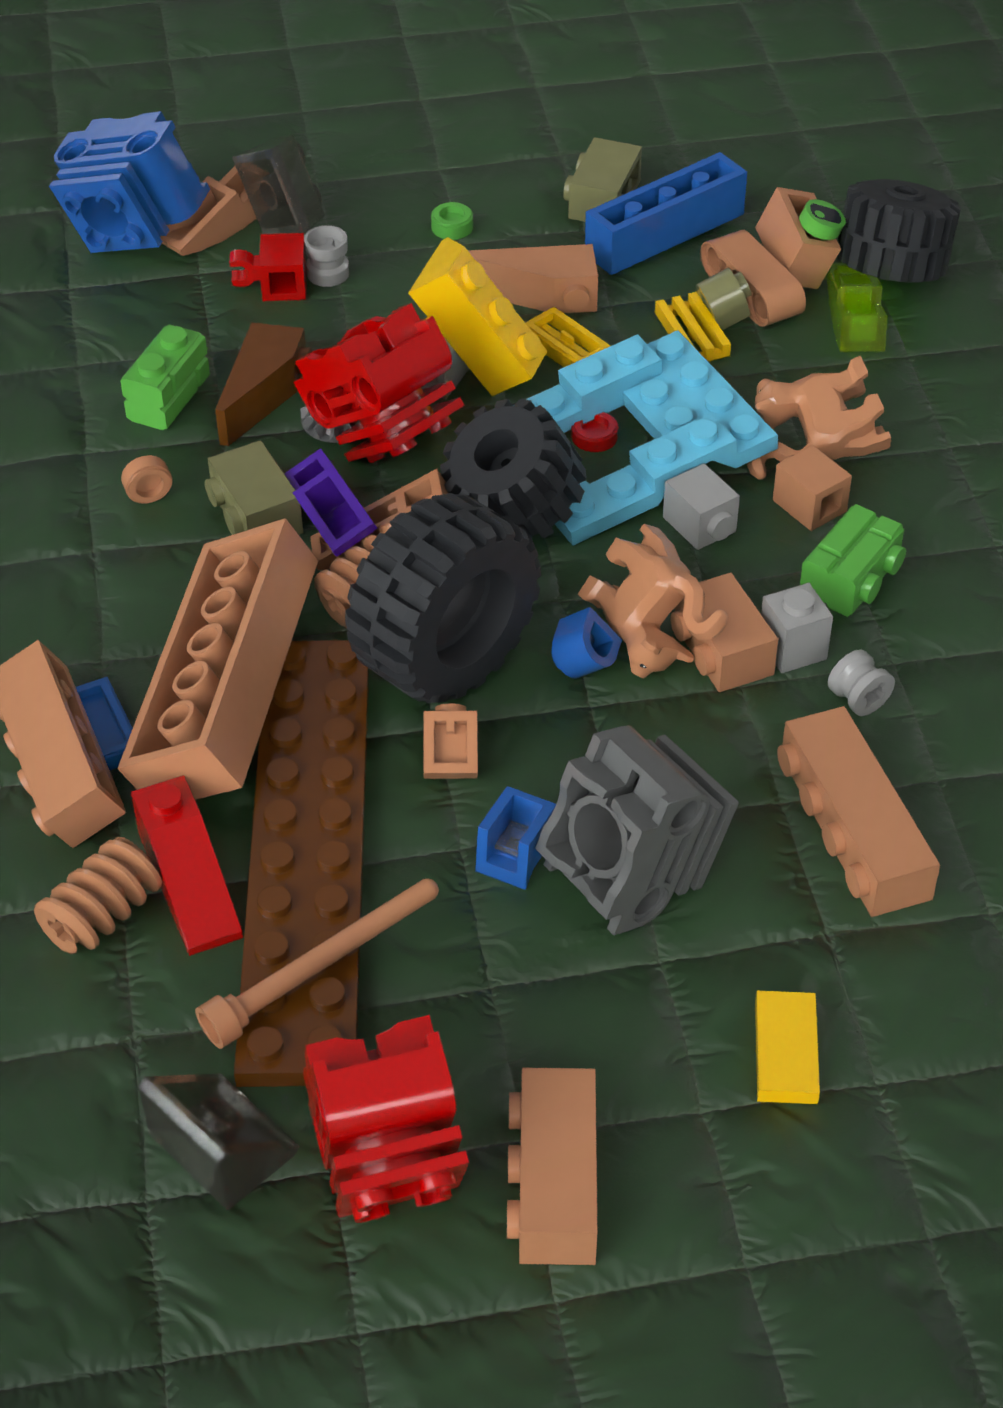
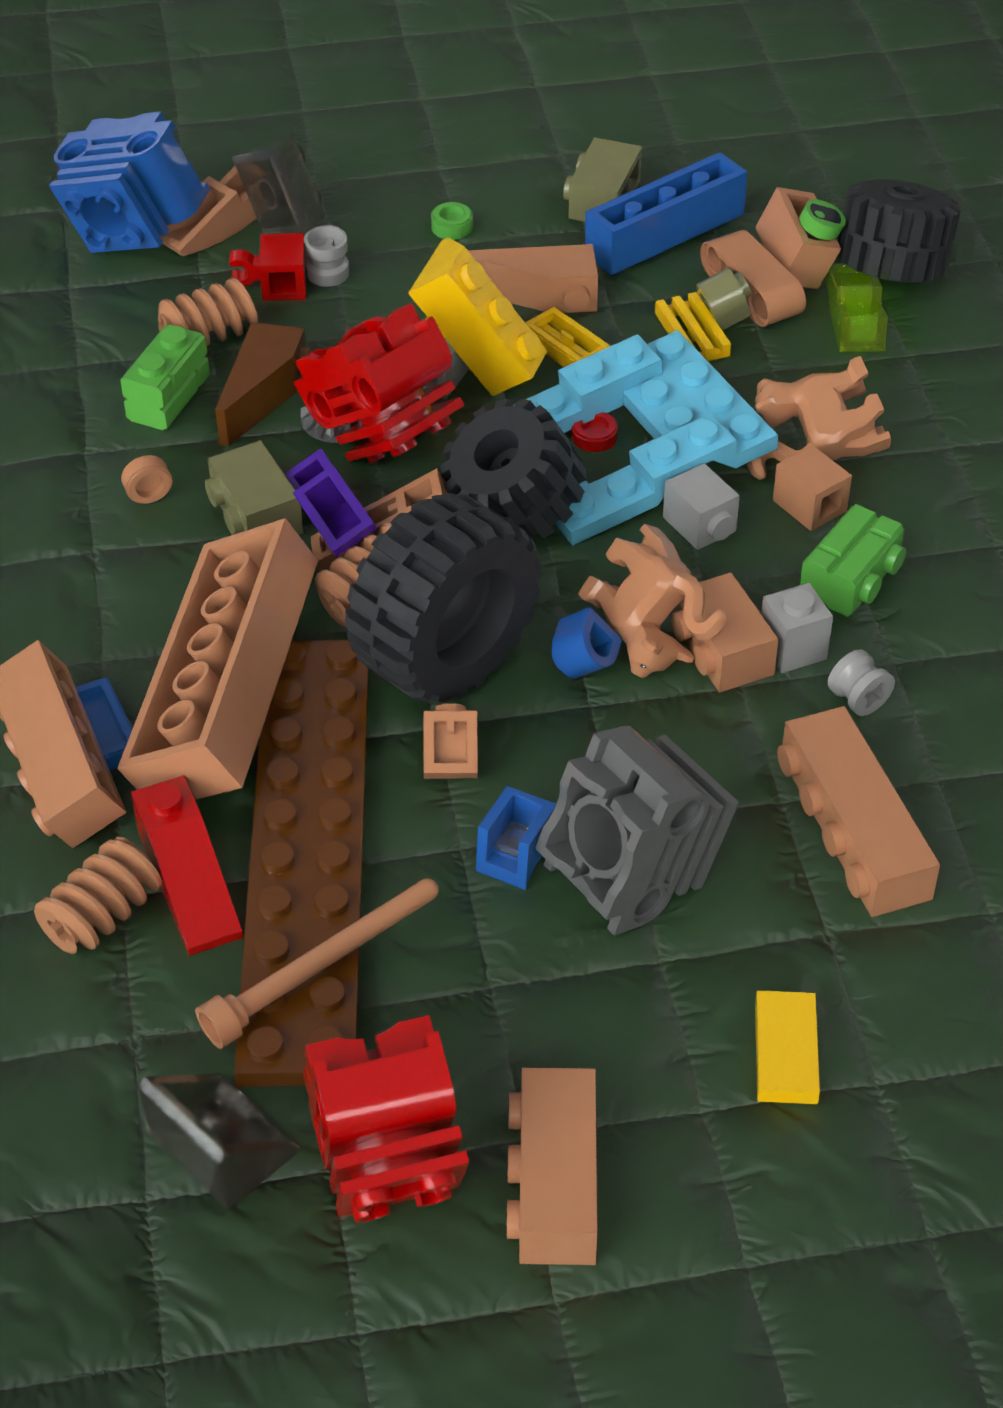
(210, 310): none -> nougat piece

